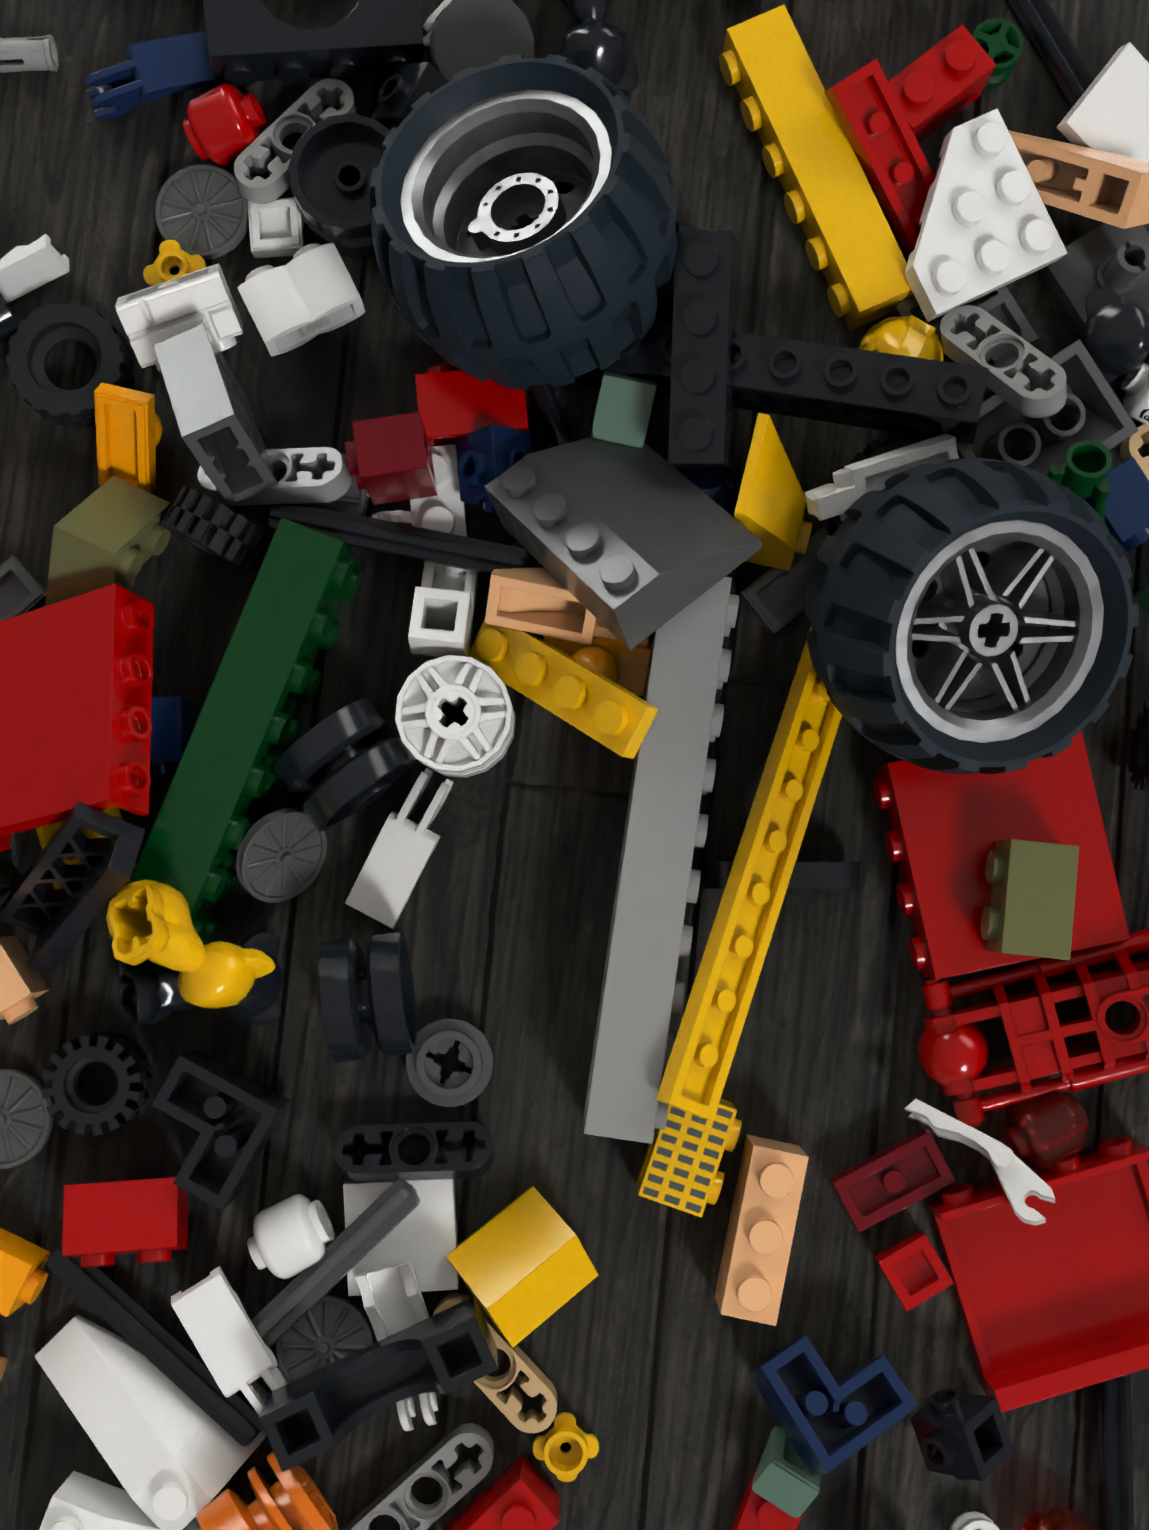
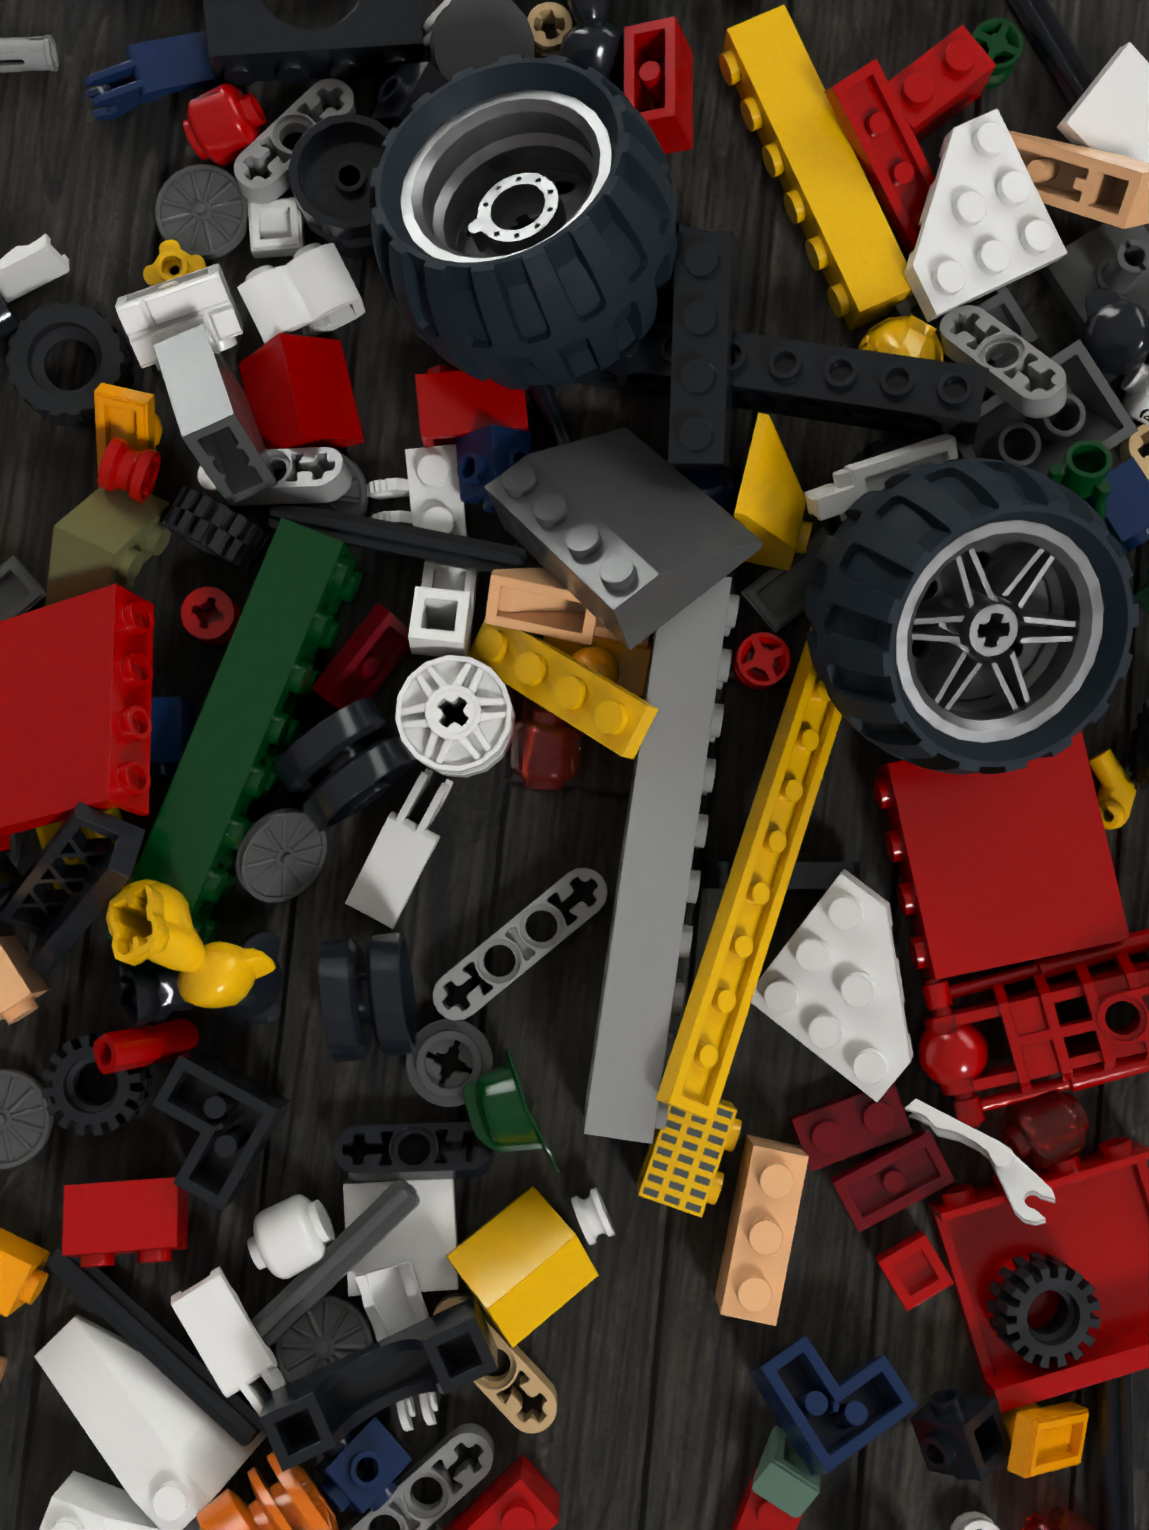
(129, 469): none -> red wheel
(144, 1045): none -> red bar
(220, 620): none -> red wheel
(301, 393): none -> red slope
(364, 659): none -> dark red plate
(381, 1463): none -> dark blue brick
(392, 458): dark red brick -> none
(501, 1113): none -> dark green piece
(516, 938): none -> light grey beam
(545, 751): none -> clear red head
(549, 14): none -> tan bush
(565, 1464): yellow plate -> none
(592, 1216): none -> white bush
(623, 409): sand green slope -> none
(661, 80): none -> red brick
(770, 656): none -> red wheel
(843, 987): none -> white plate
(849, 1126): none -> dark red plate
(1030, 898): olive brick -> none
(1045, 1437): none -> light orange tile
(1067, 1326): none -> black tyre
(1116, 789): none -> yellow arm

